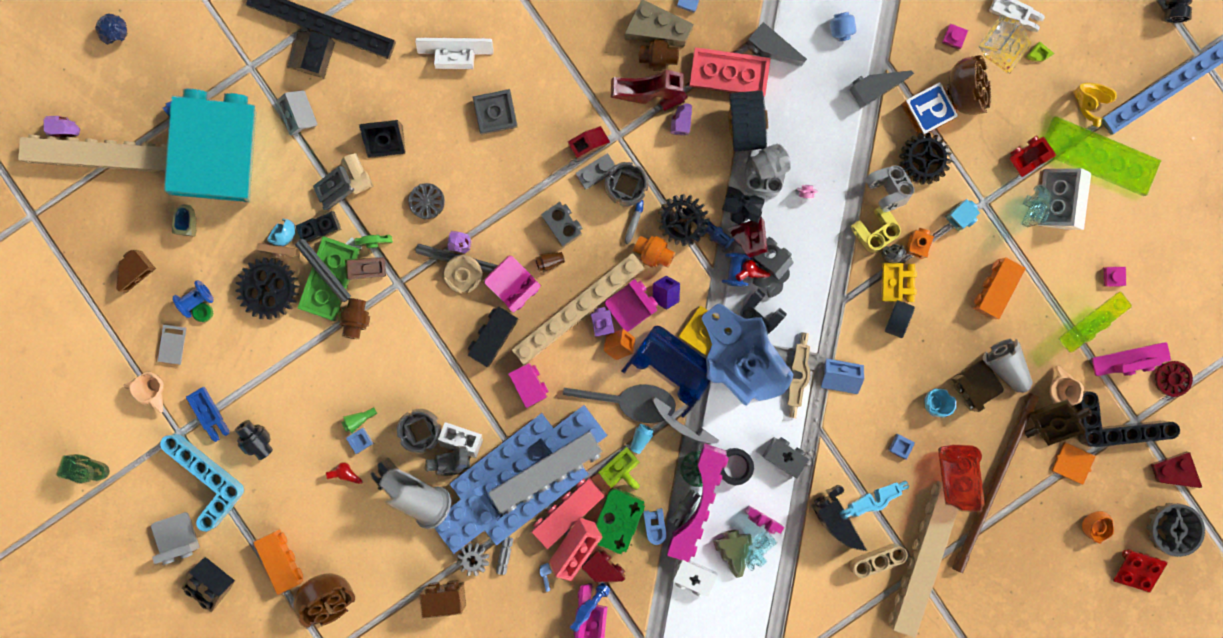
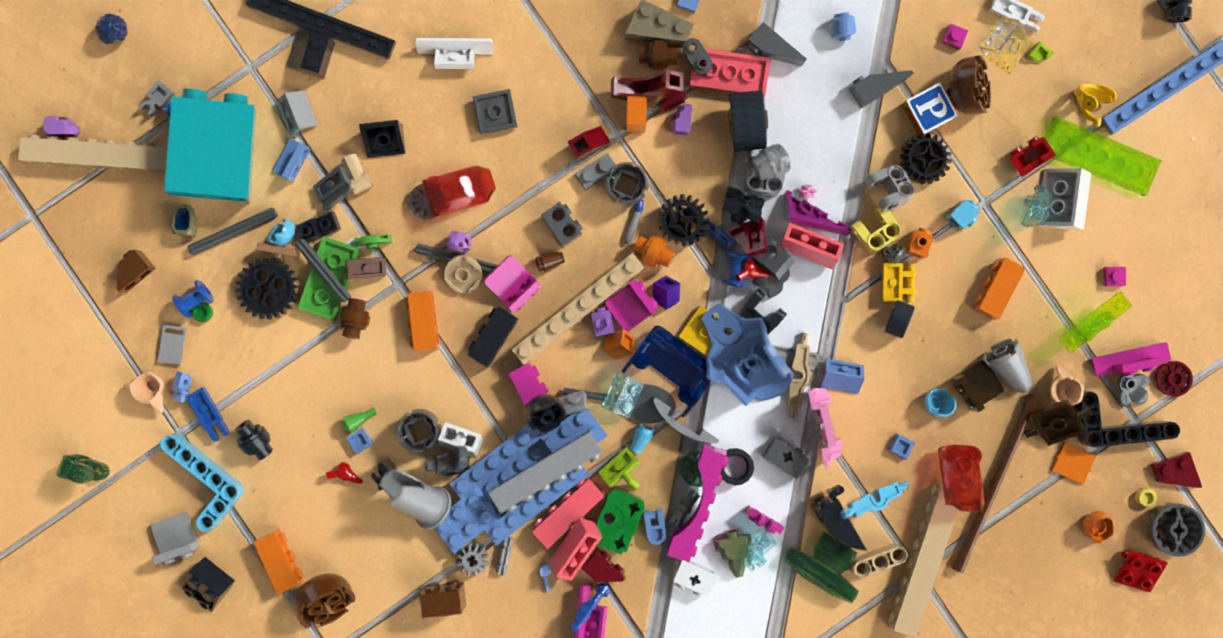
(158, 95): none -> light grey plate
(180, 386): none -> medium blue piece
(232, 231): none -> dark grey axle
(291, 159): none -> medium blue panel
(422, 320): none -> orange brick
(458, 190): none -> clear red slope
(545, 413): none -> black cylinder
(574, 402): none -> light grey plate
(622, 395): none -> clear light blue bracket
(636, 114): none -> orange slope
(696, 56): none -> dark grey plate
(807, 215): none -> magenta wing
(811, 246): none -> coral brick
(825, 568): none -> clear green plate
(830, 448): none -> bright pink piece
(1134, 390): none -> dark grey plate
(1146, 497): none -> light yellow tile

